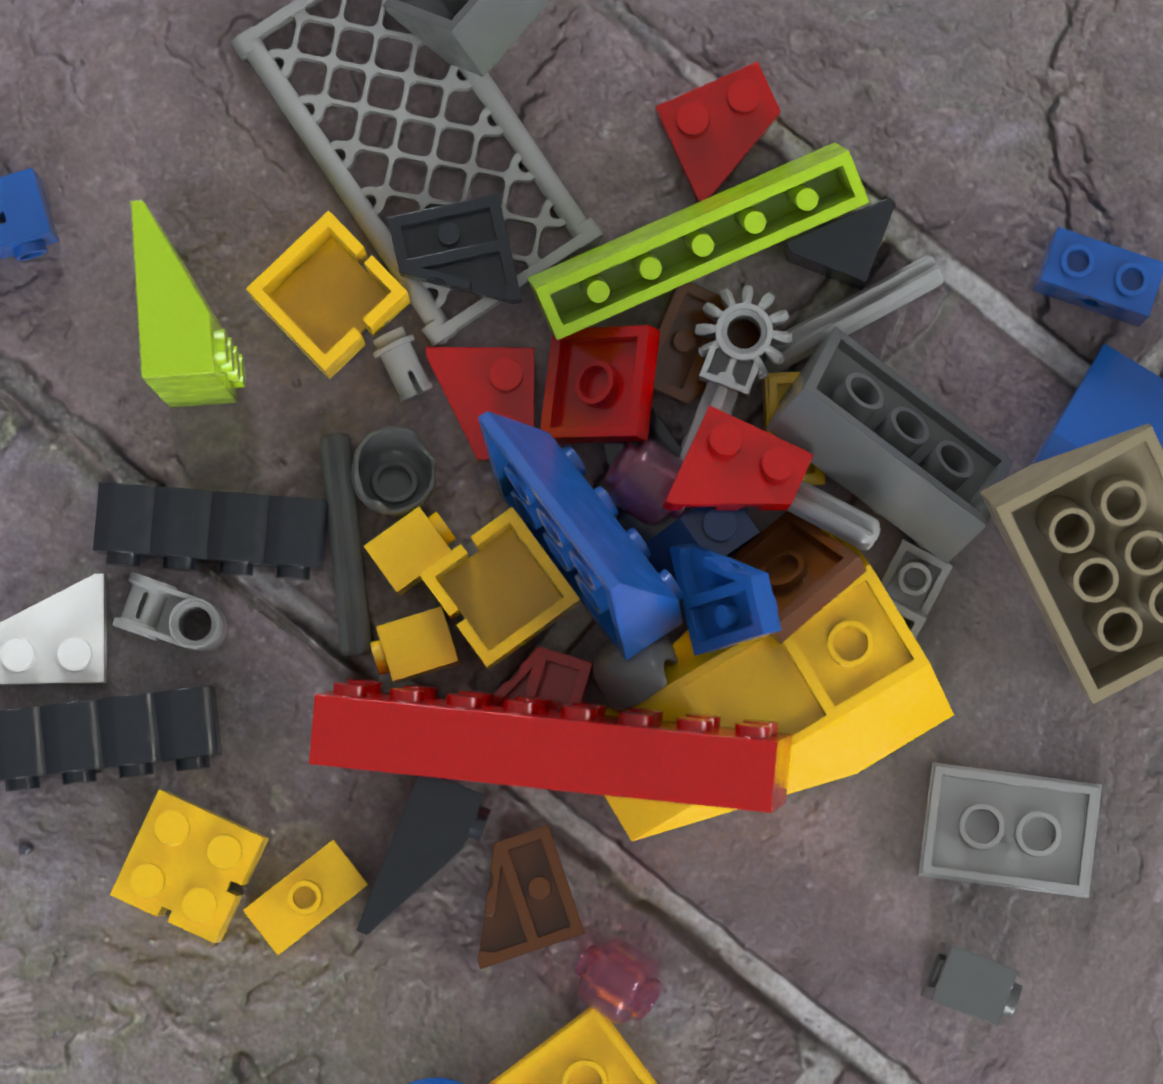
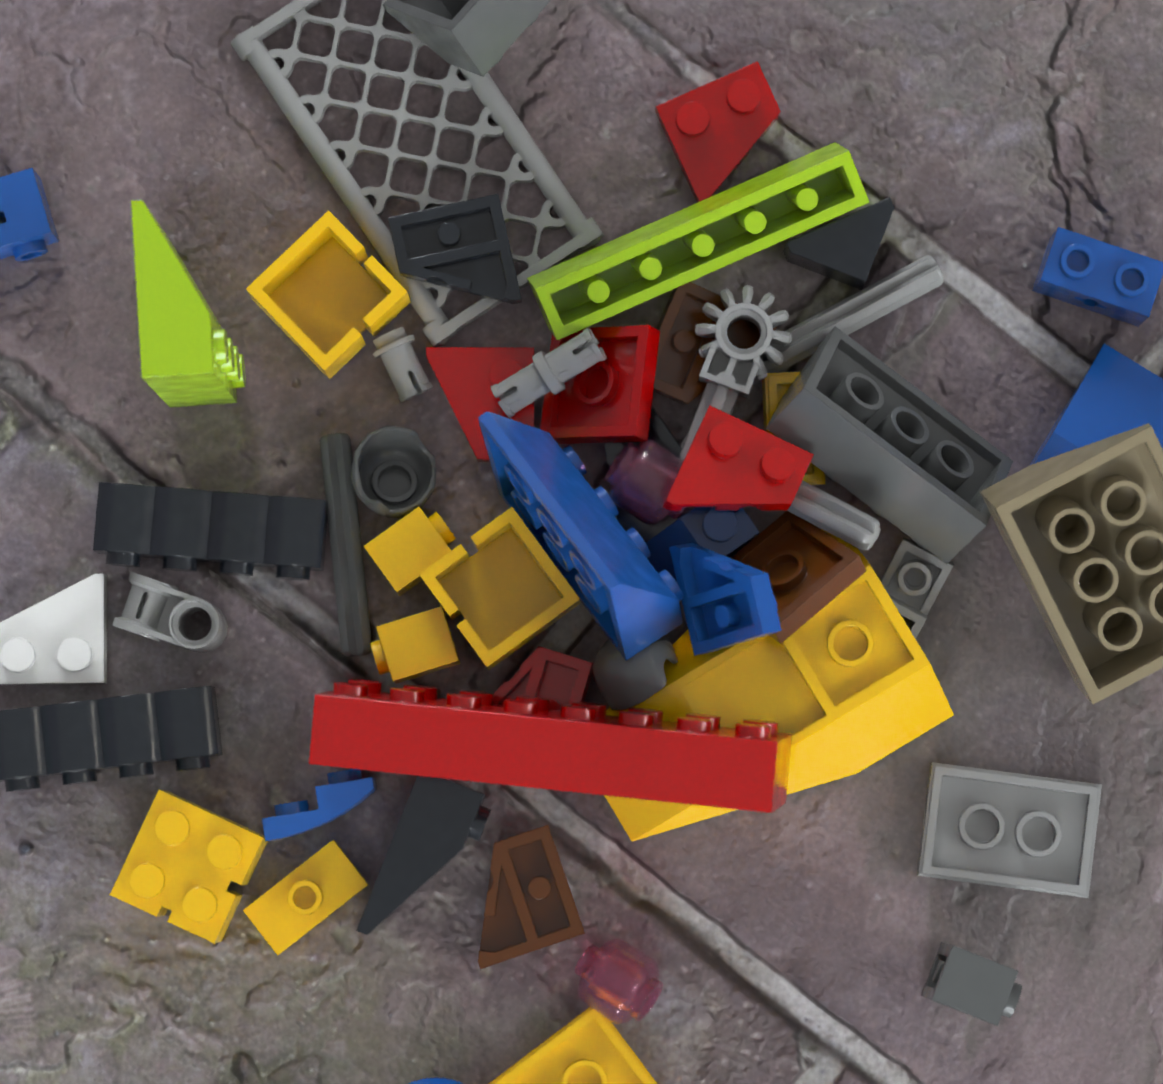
(338, 797): none -> blue slope
(548, 372): none -> light grey pin

